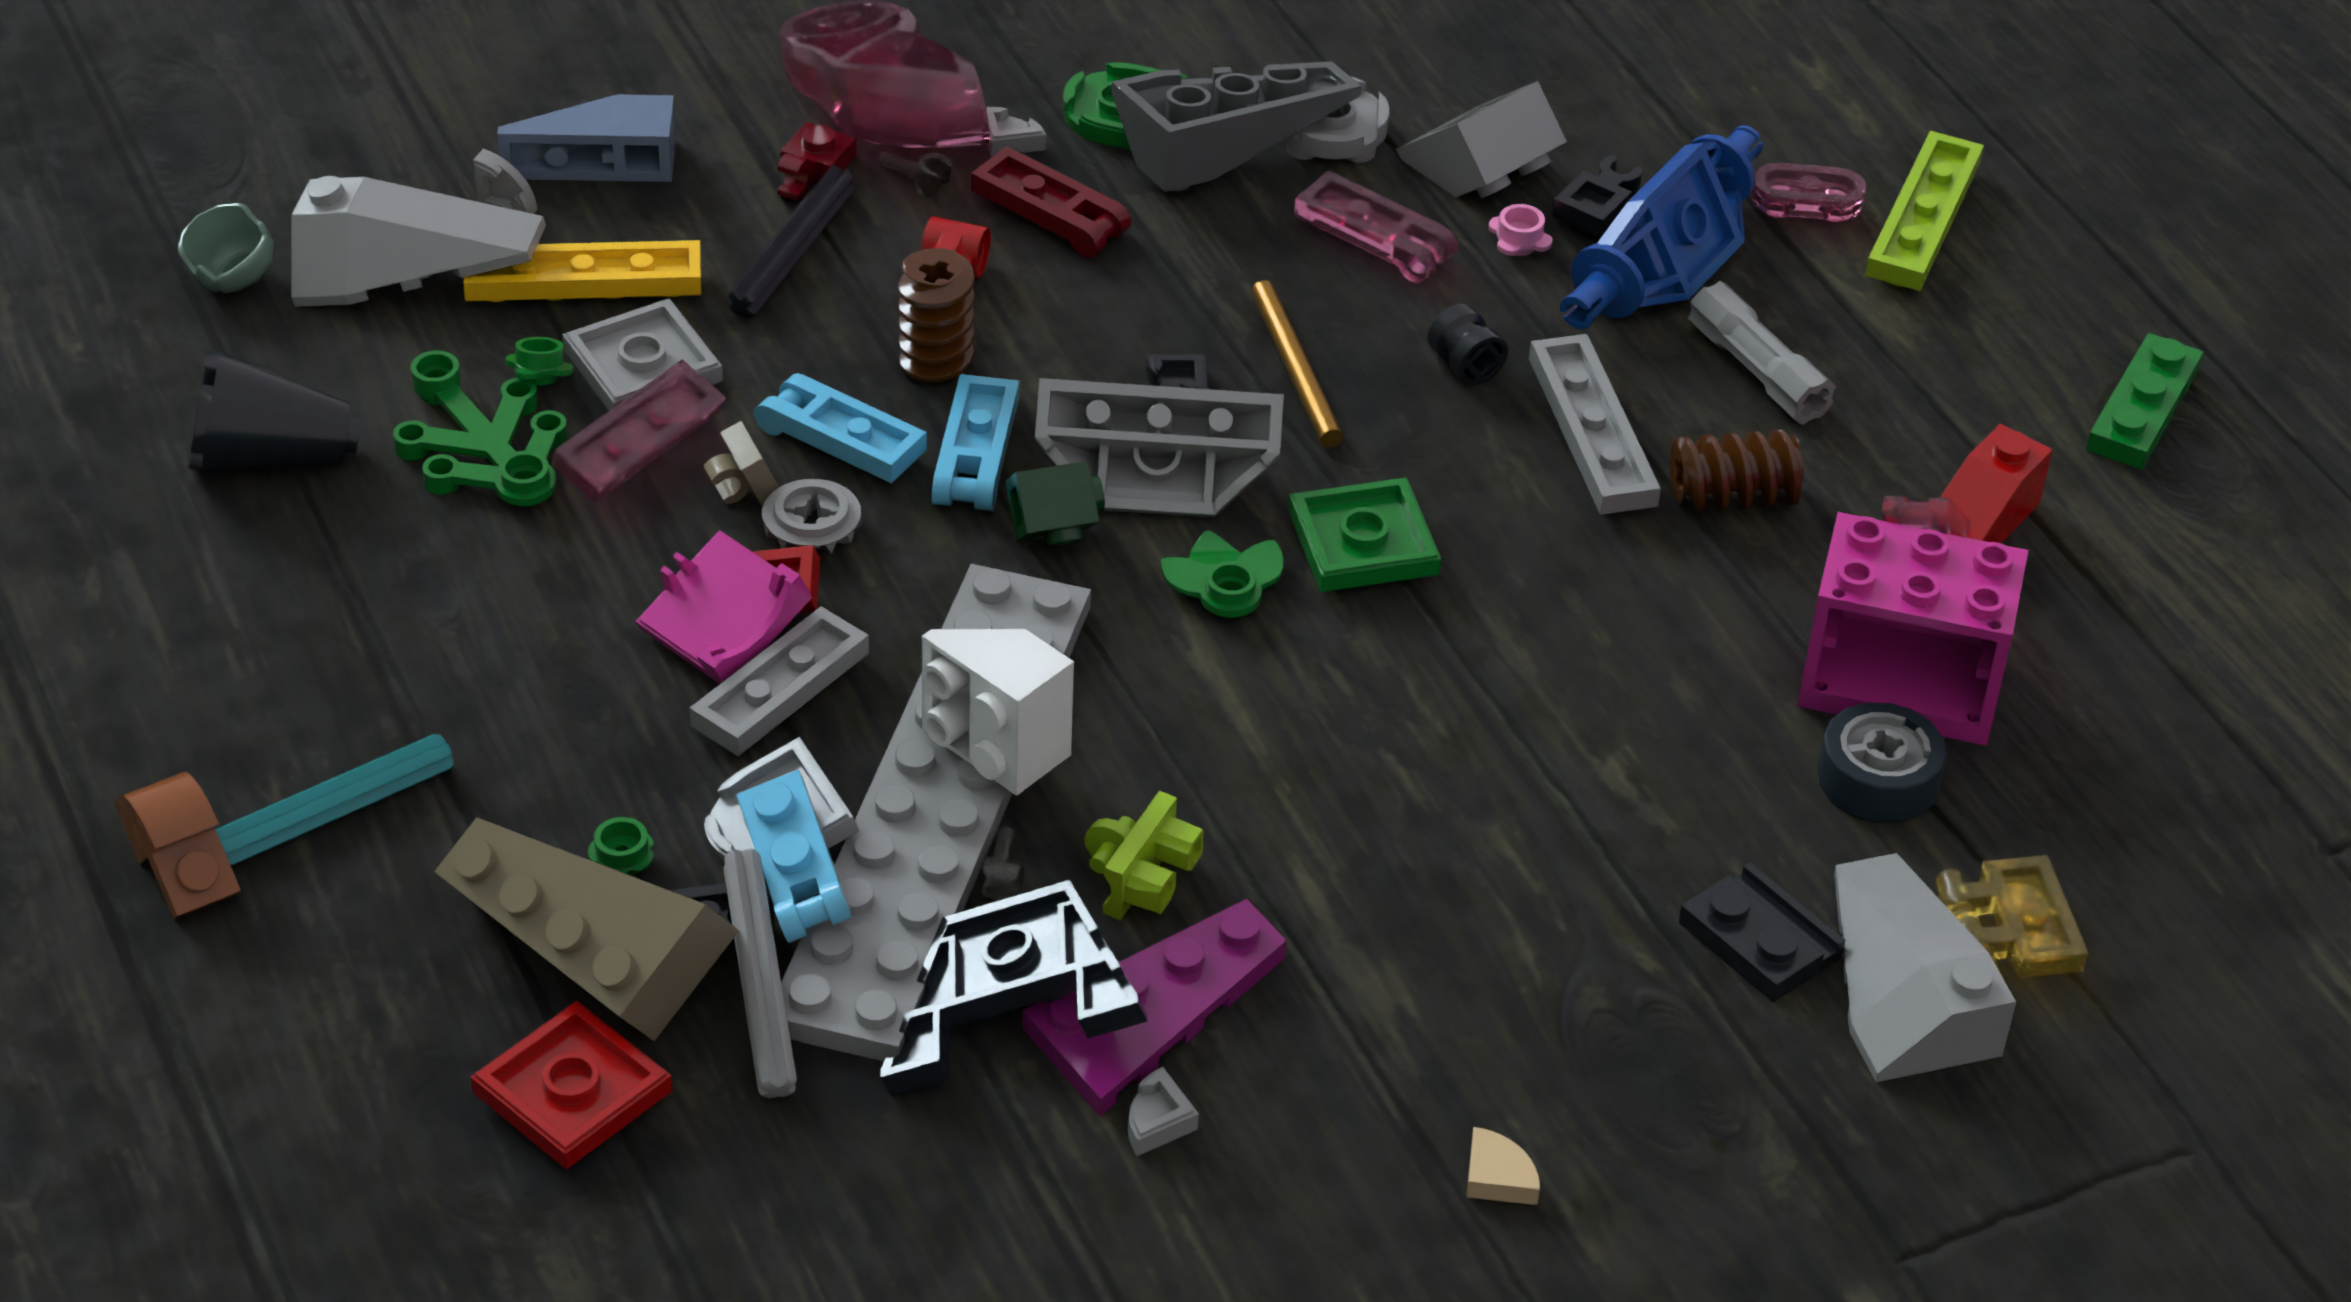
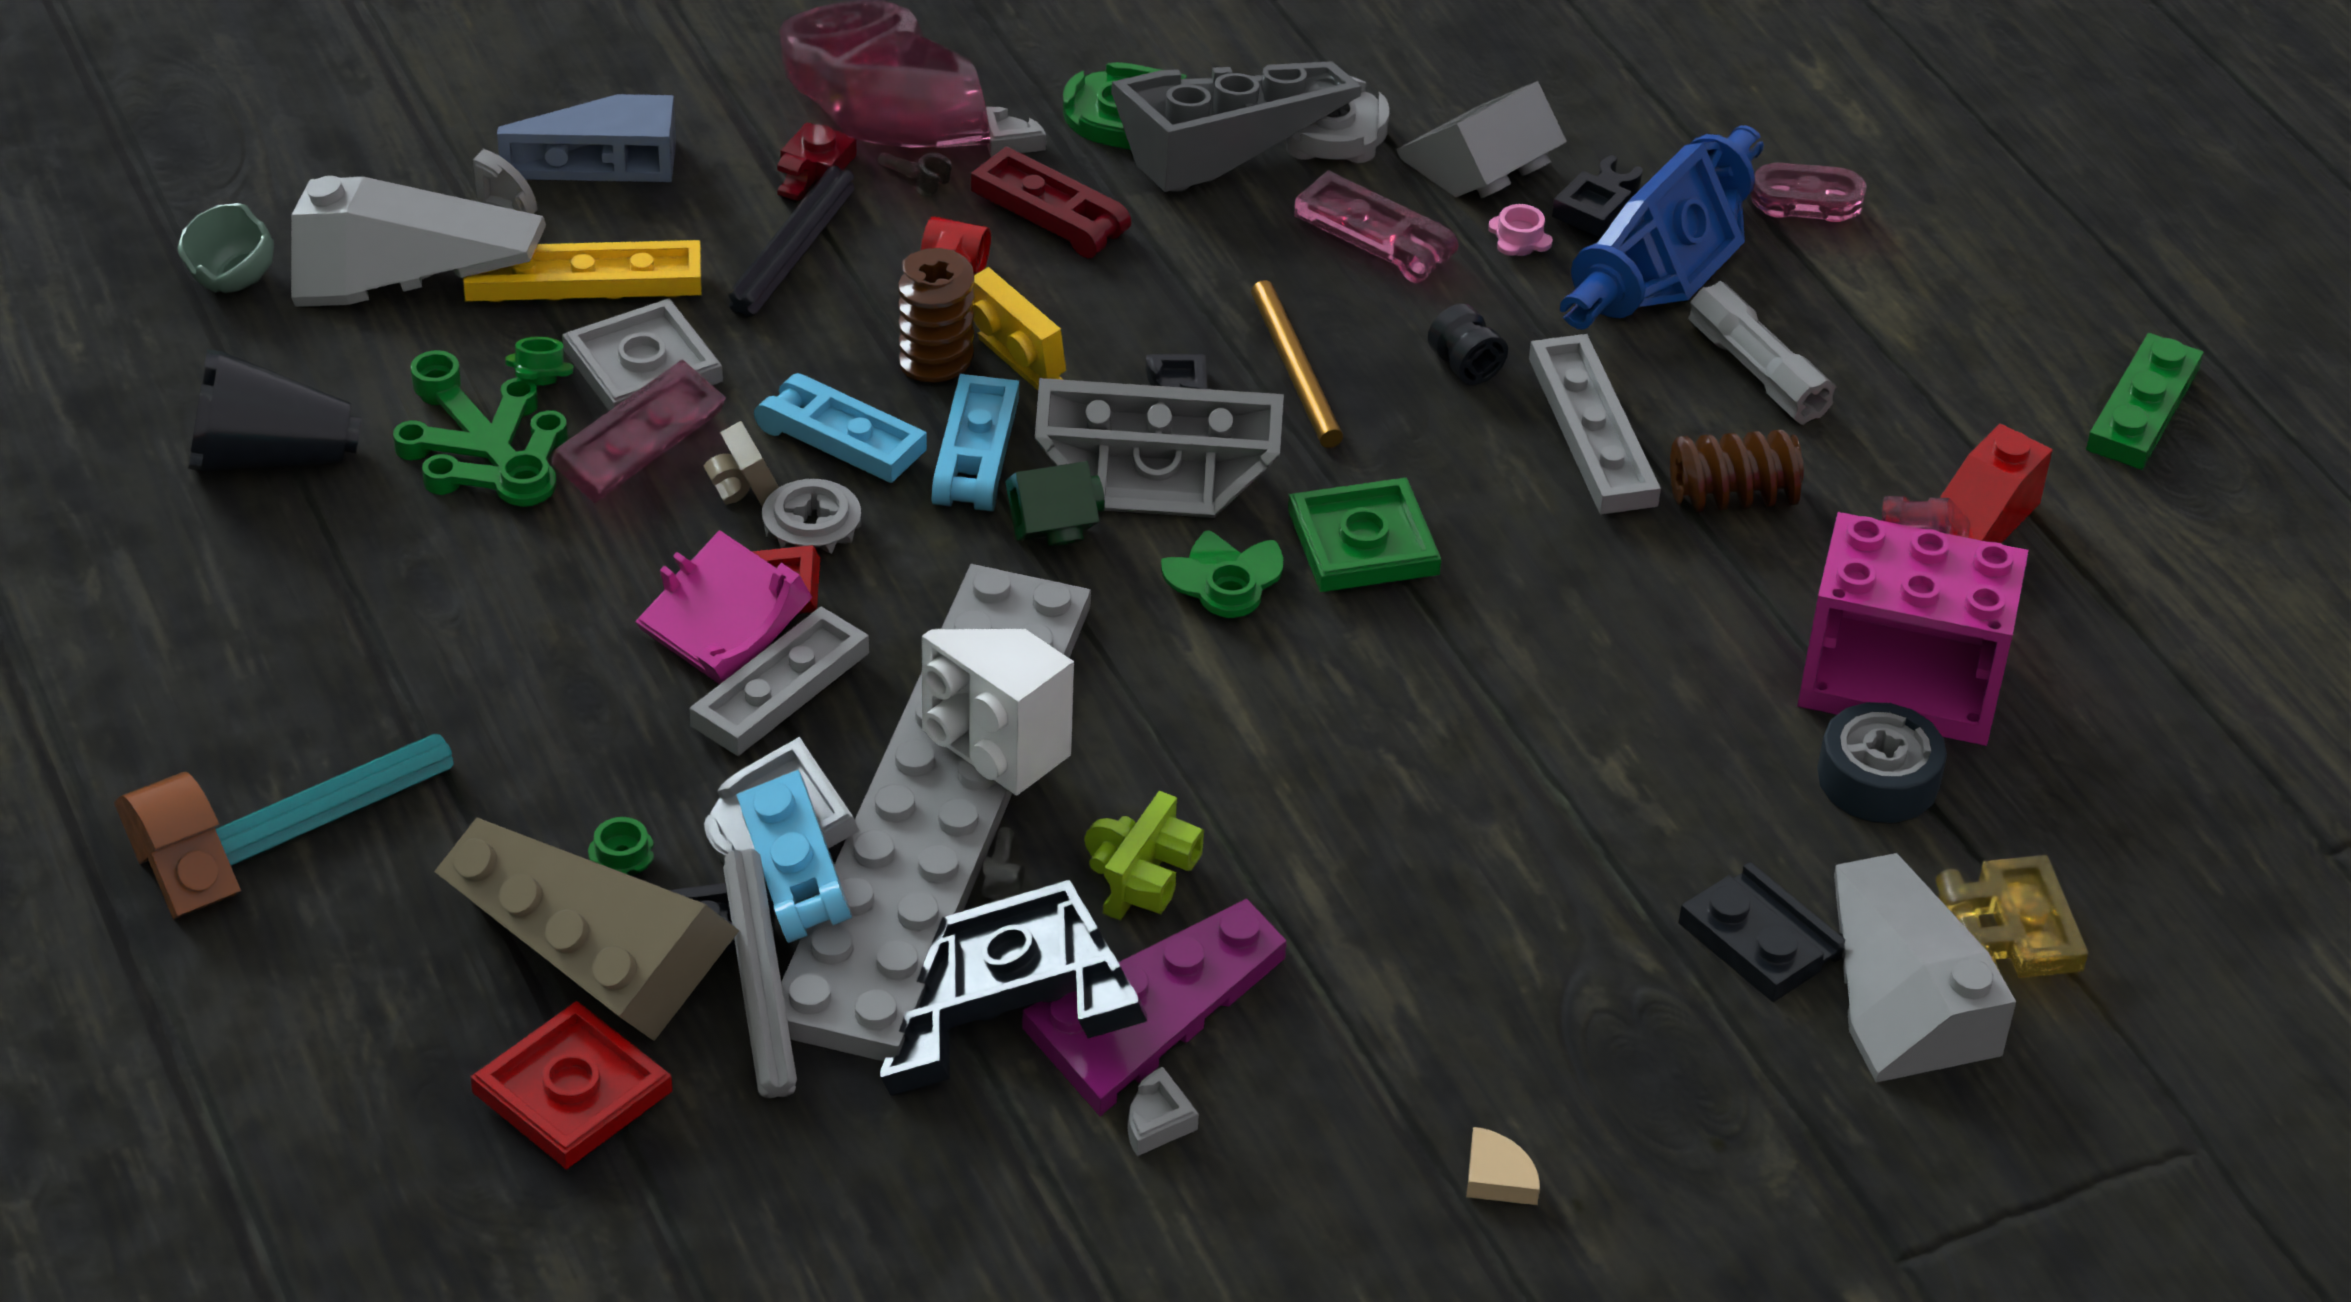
(1017, 329): none -> yellow plate
(1924, 211): lime plate -> none

